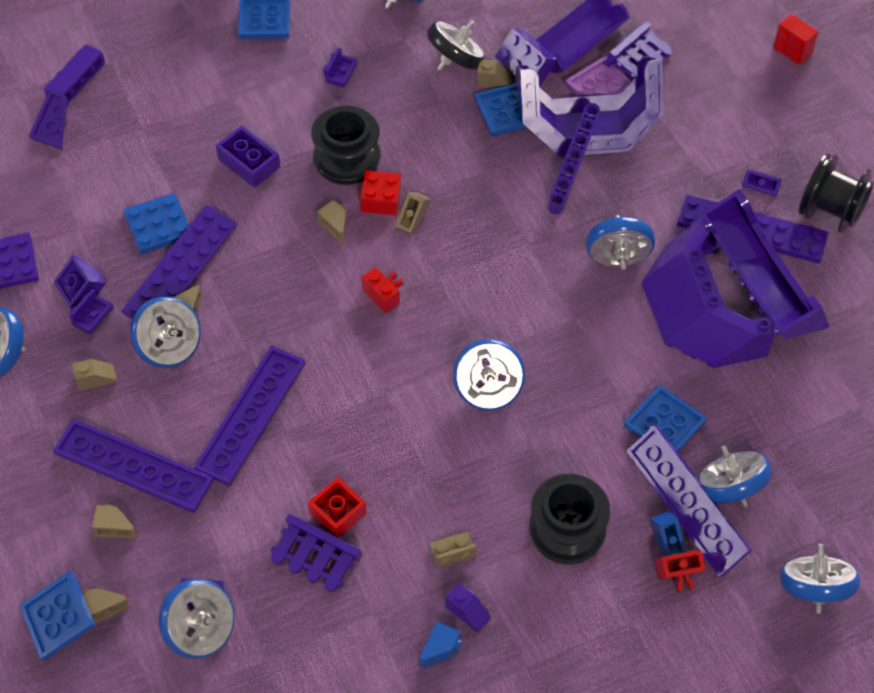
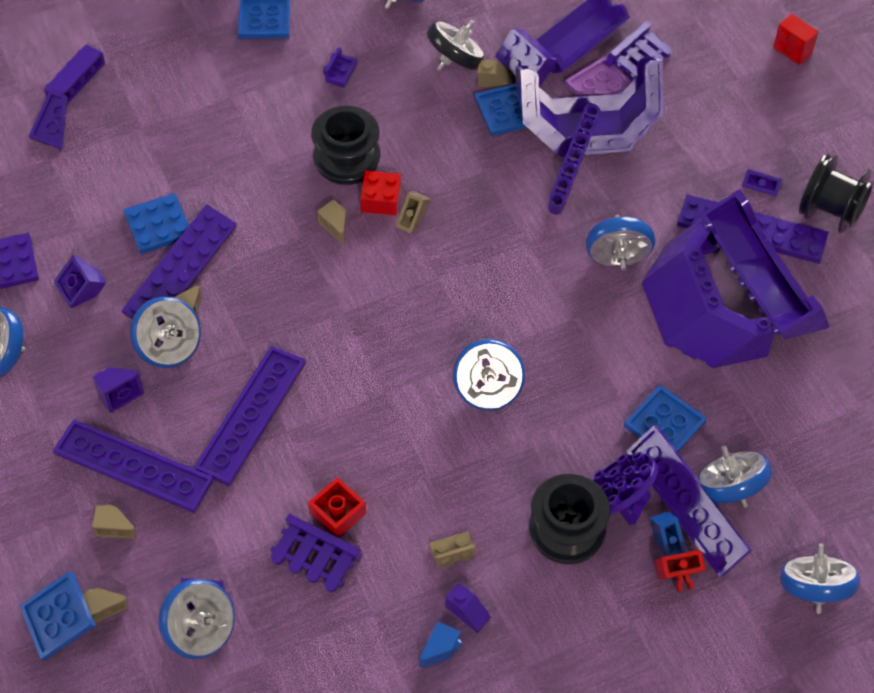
(90, 312): dark purple bracket -> none
(93, 374): dark tan slope -> none
(117, 387): none -> dark purple slope
(248, 156): dark purple brick -> none
(382, 289): red brick -> none
(628, 483): none -> dark purple bracket

